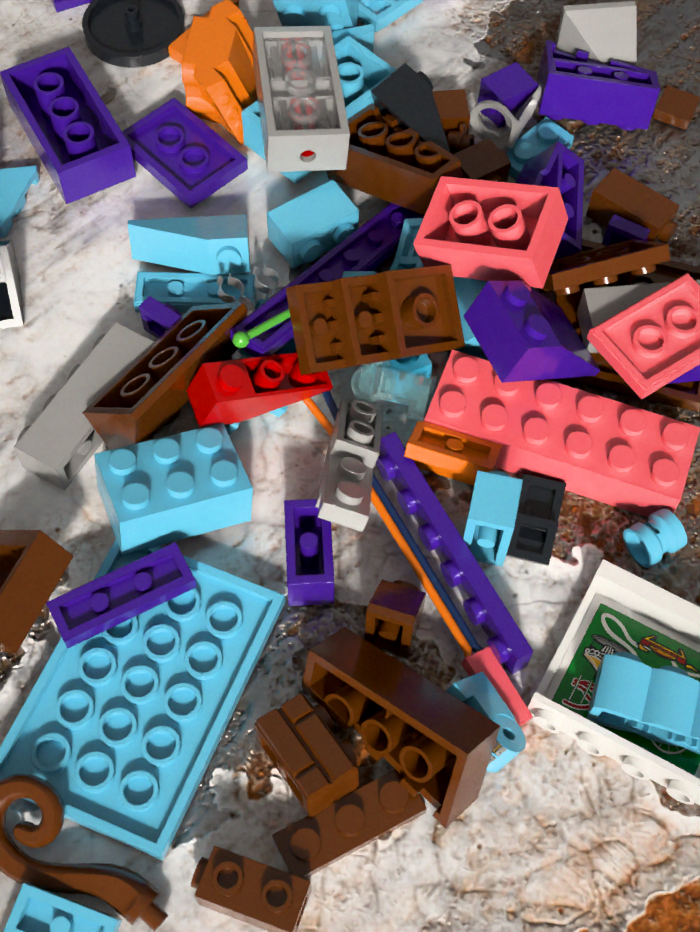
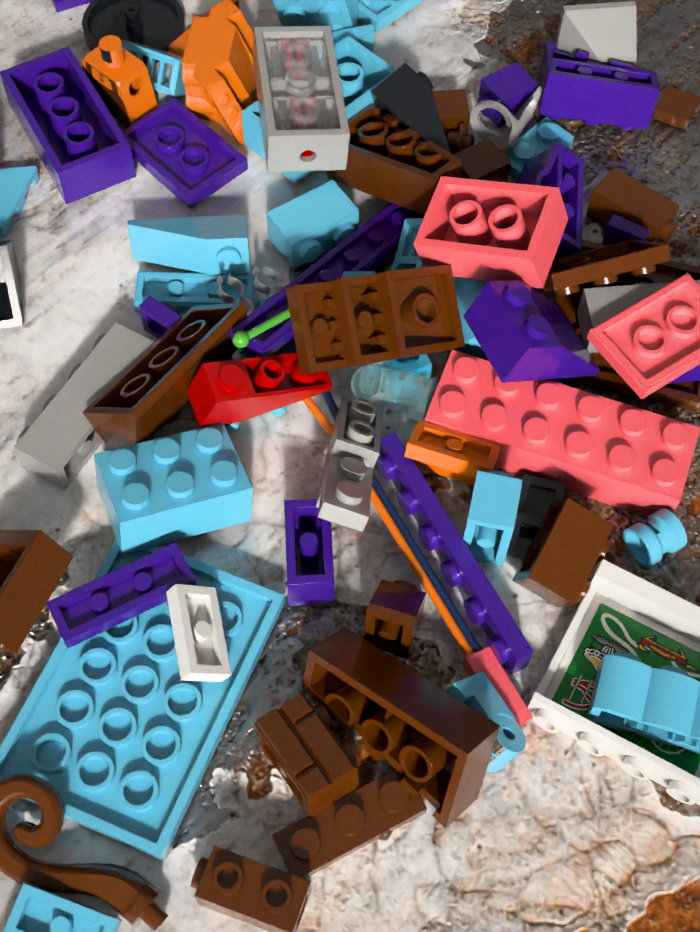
(120, 81): none -> orange torso
(175, 84): none -> medium azure slope
(198, 633): none -> white plate
(564, 553): none -> reddish brown brick

